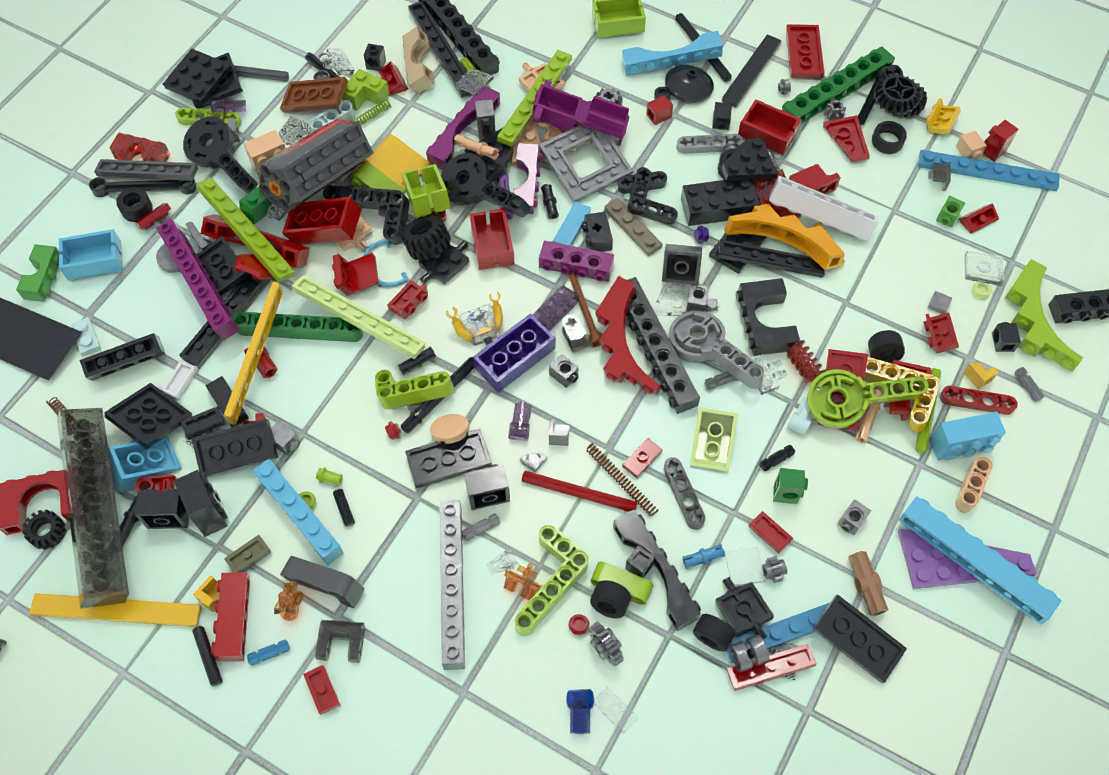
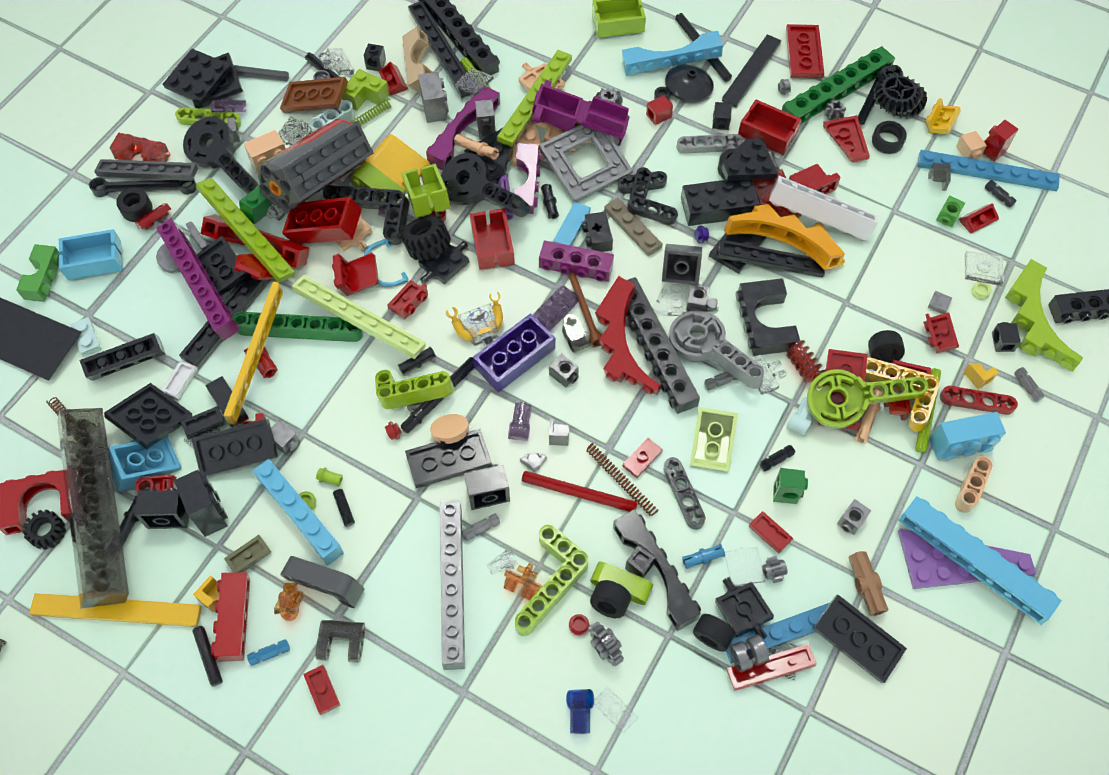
(433, 97): none -> flat silver brick
(1000, 193): none -> black axle

